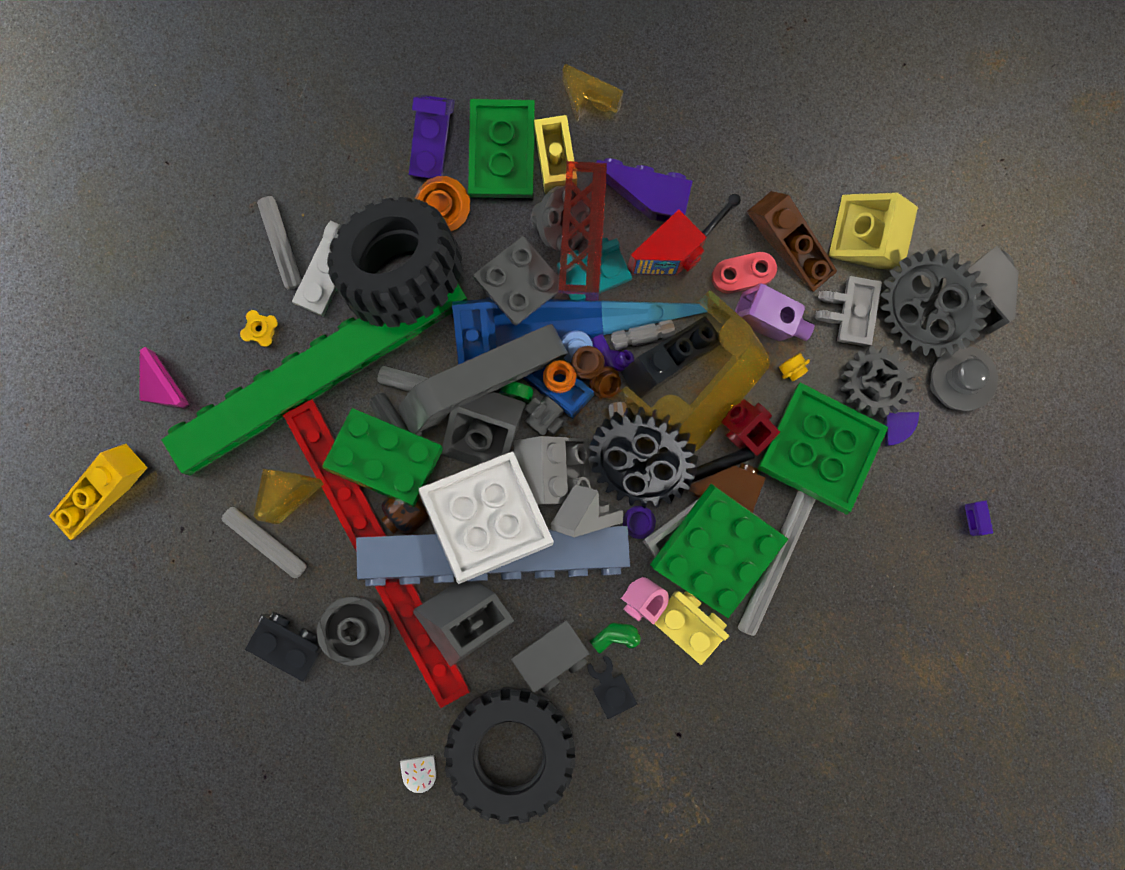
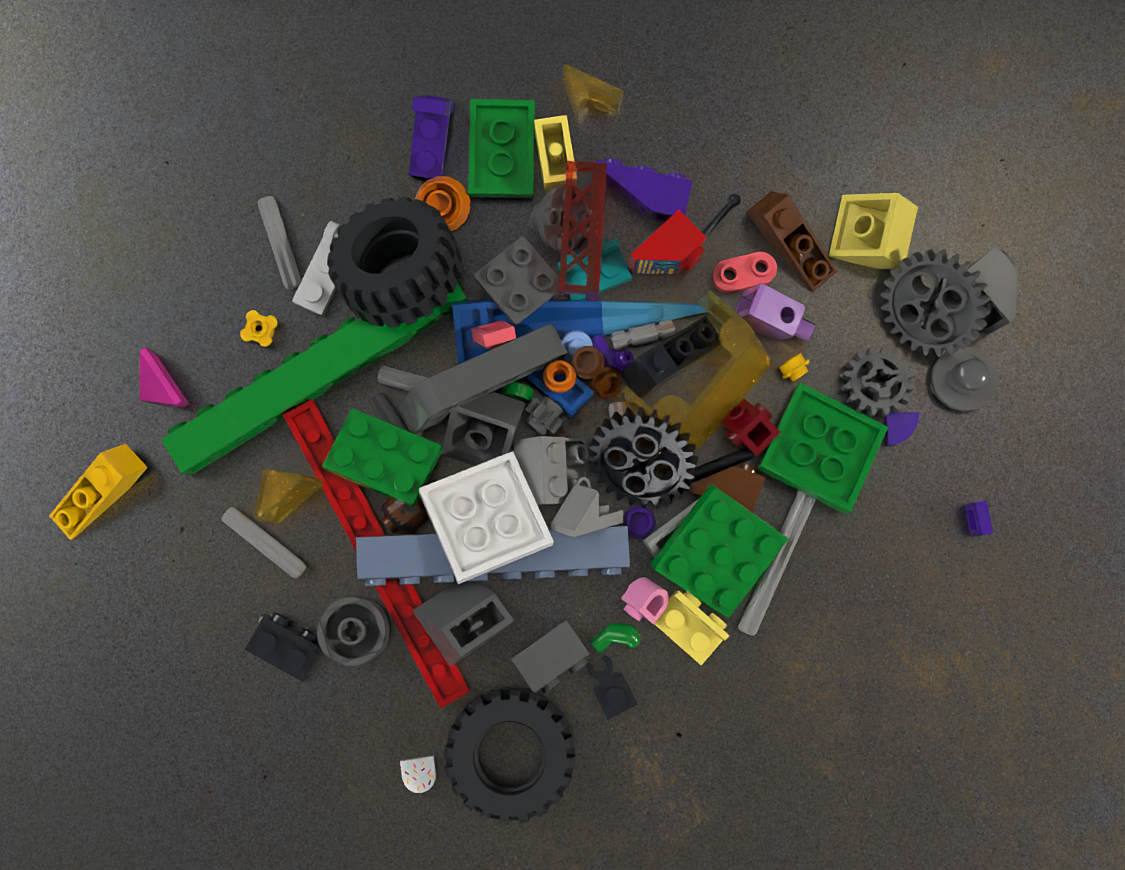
(493, 334): none -> coral plate
(858, 310): light grey hinge -> none

